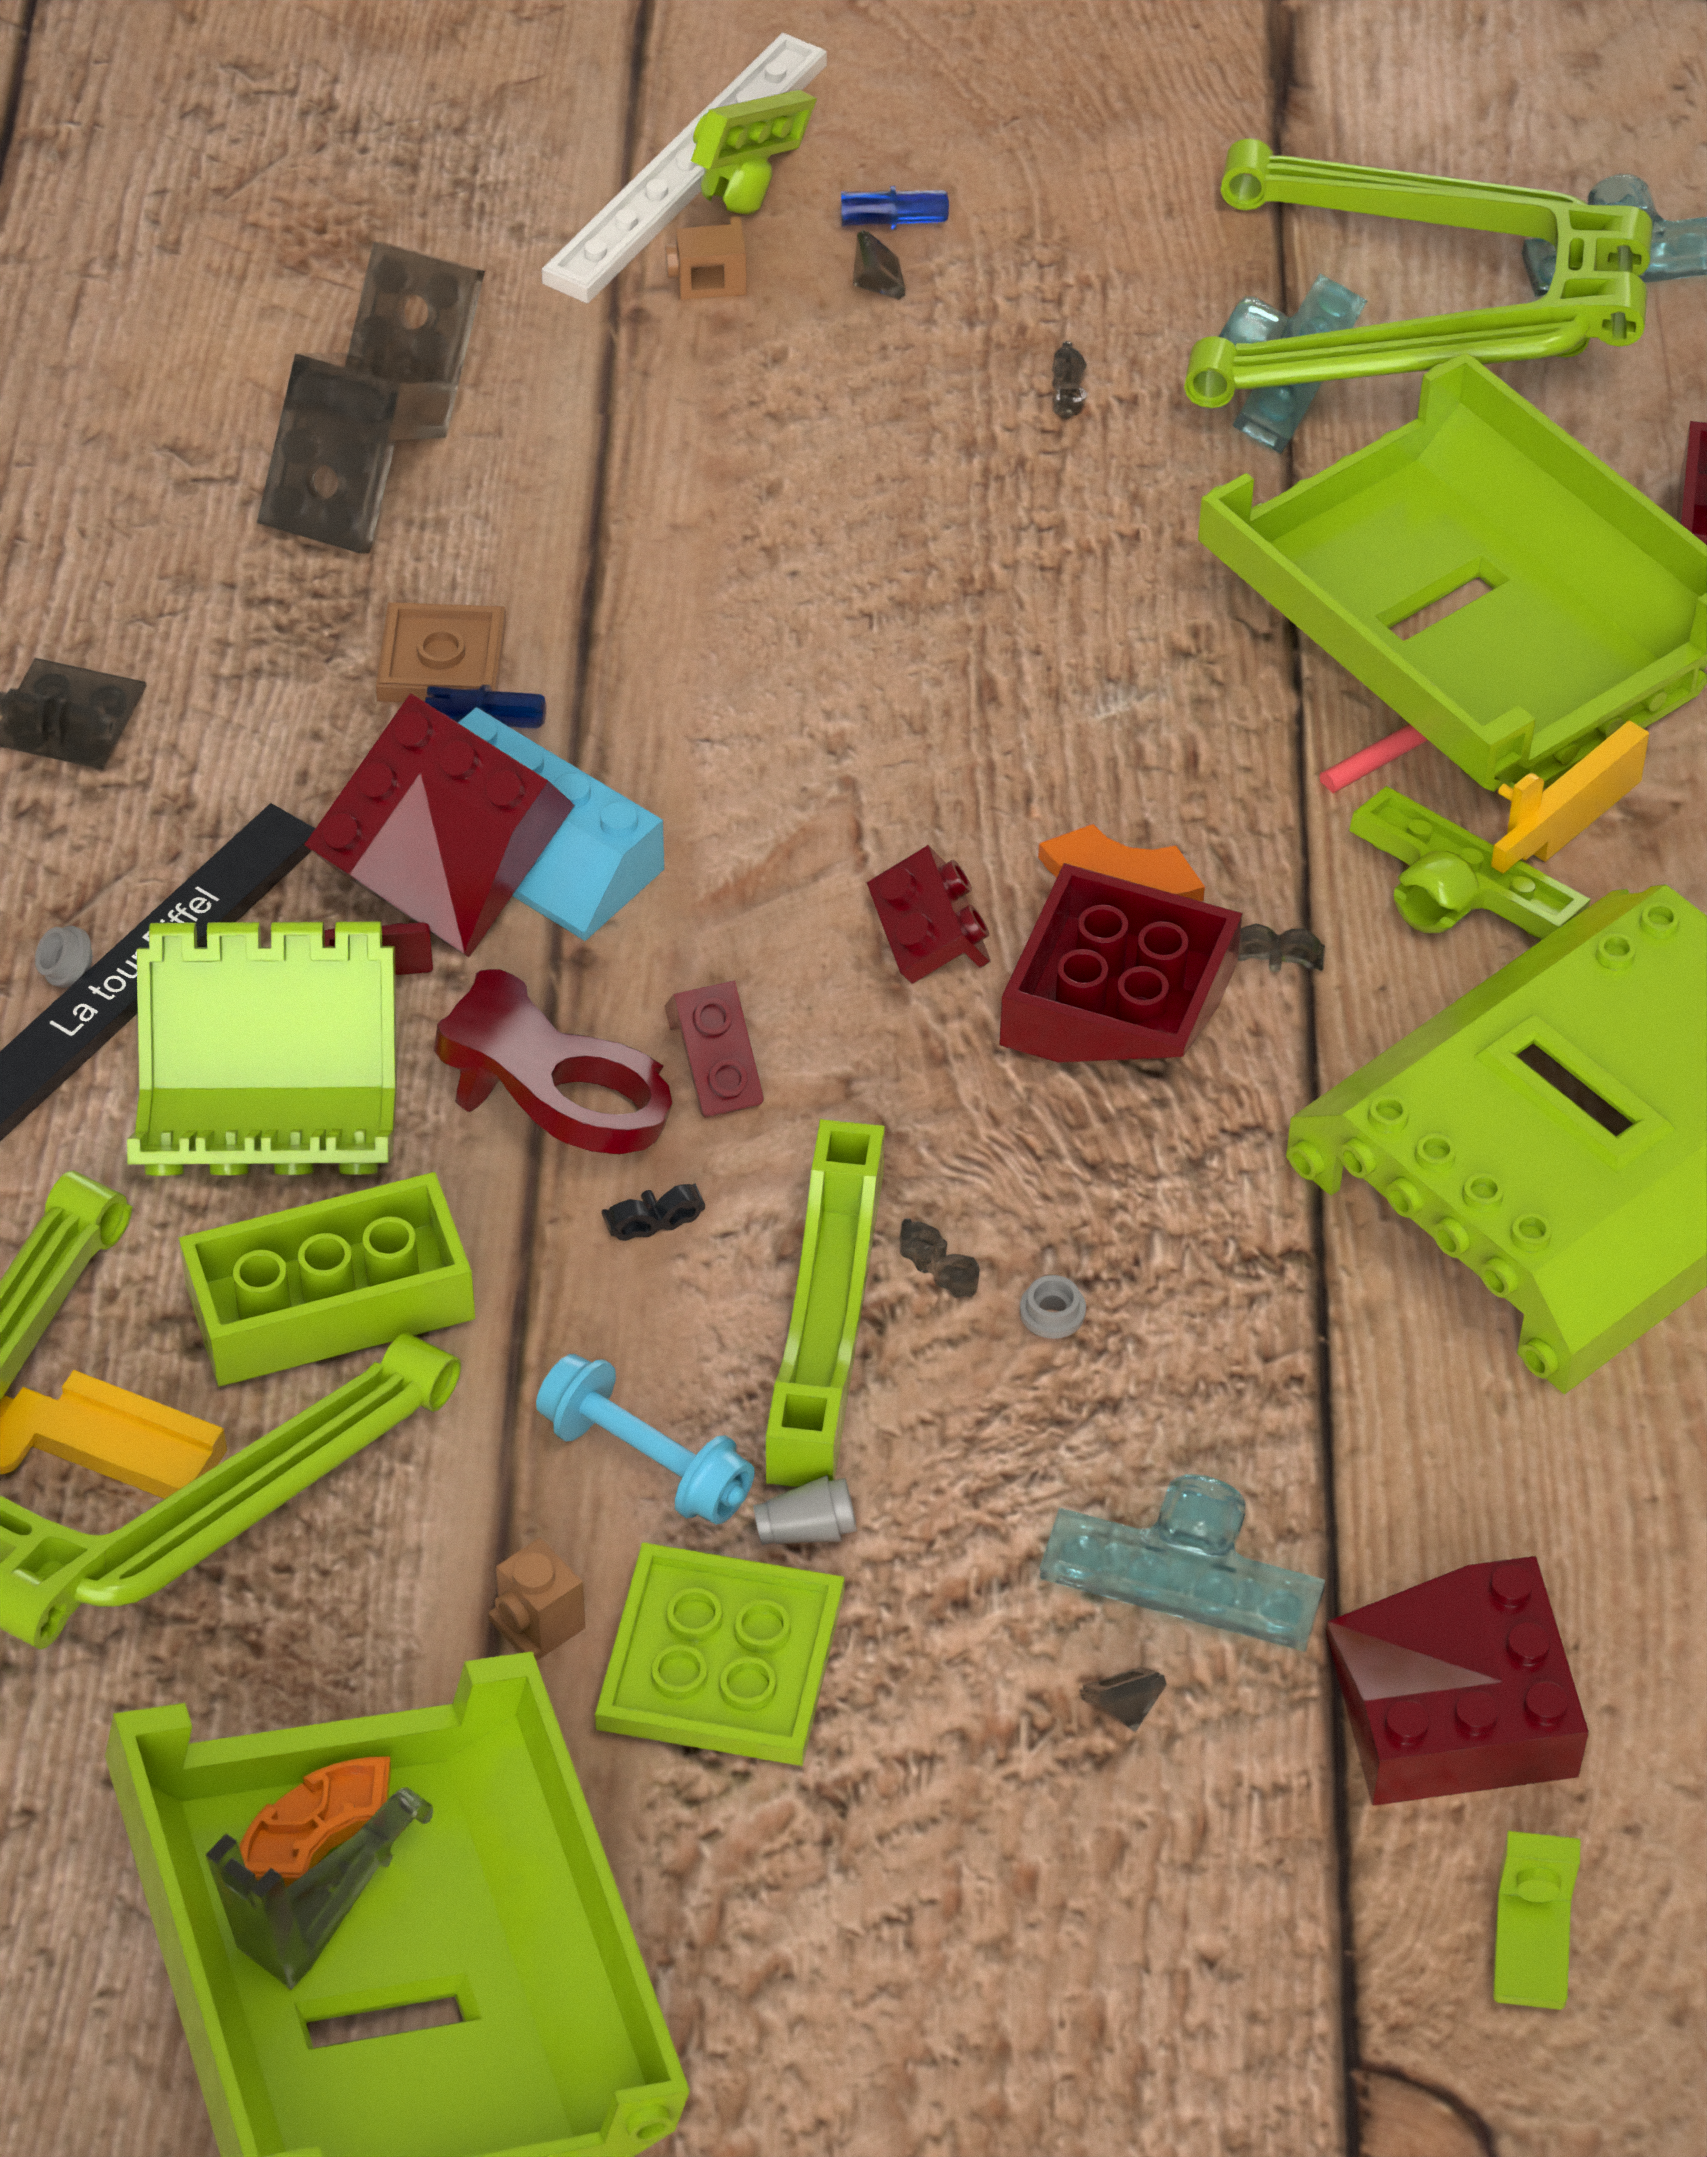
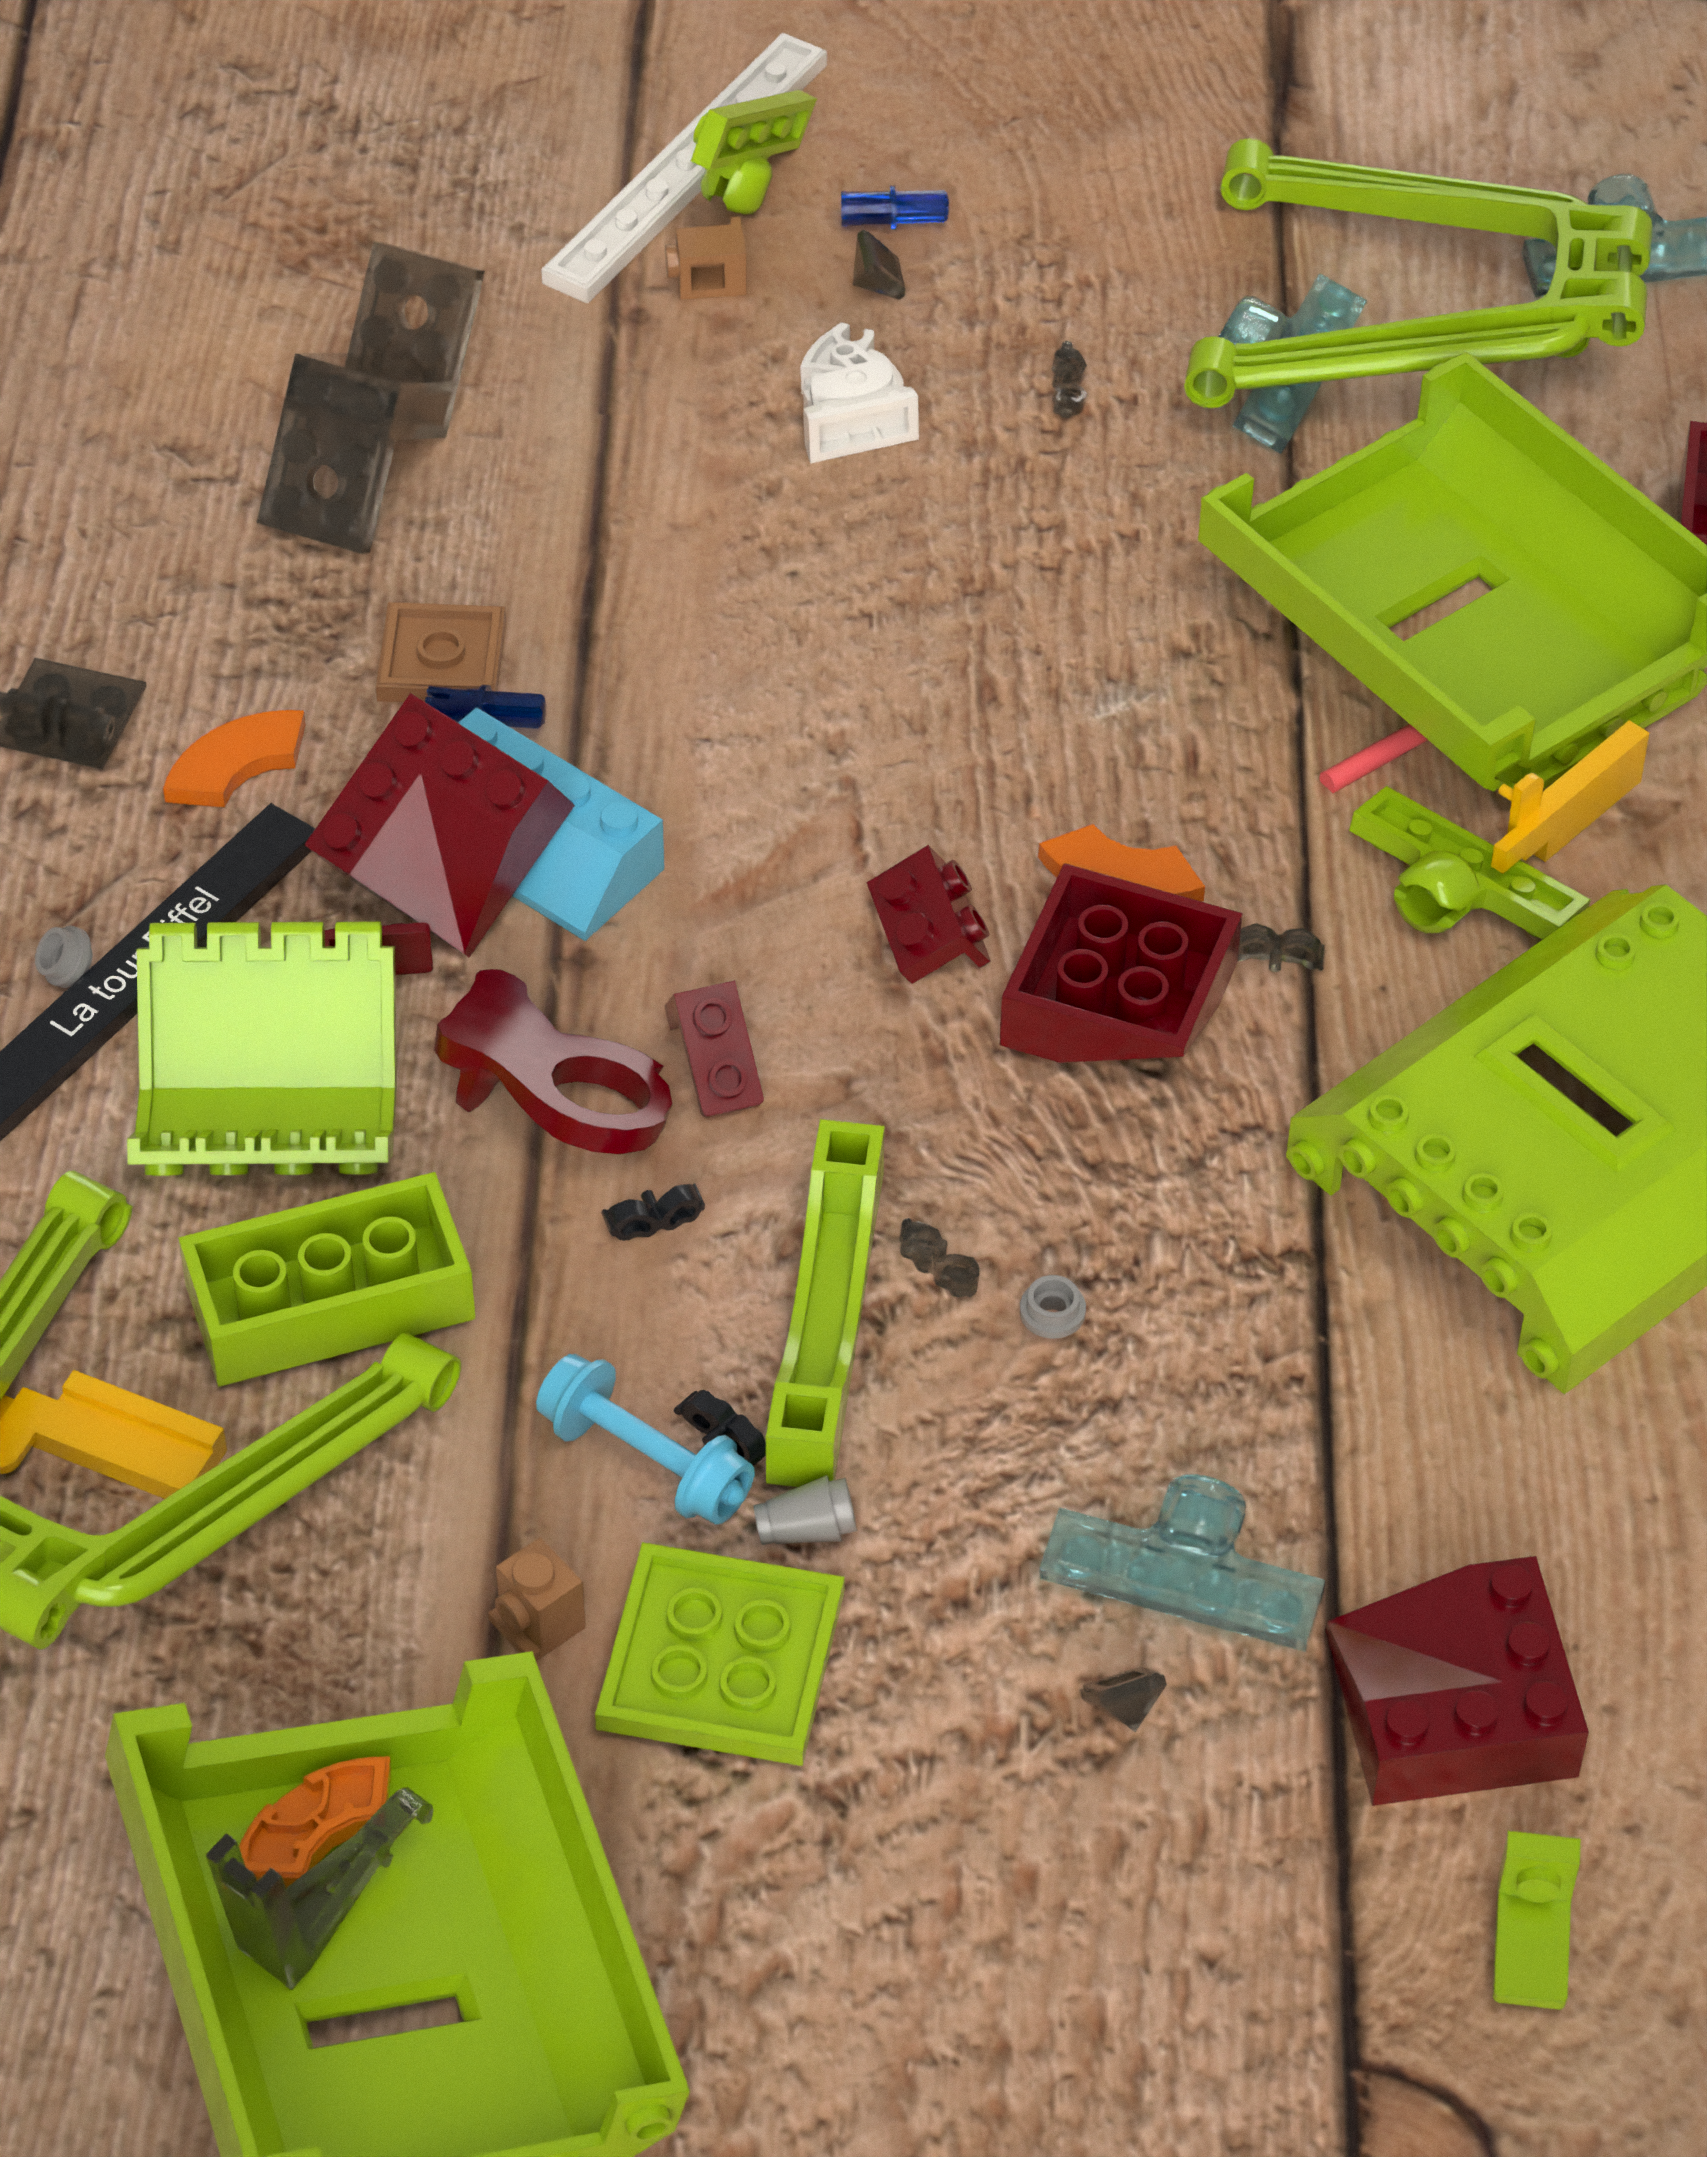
(233, 754): none -> orange tile
(718, 1418): none -> black piece
(853, 398): none -> white piece

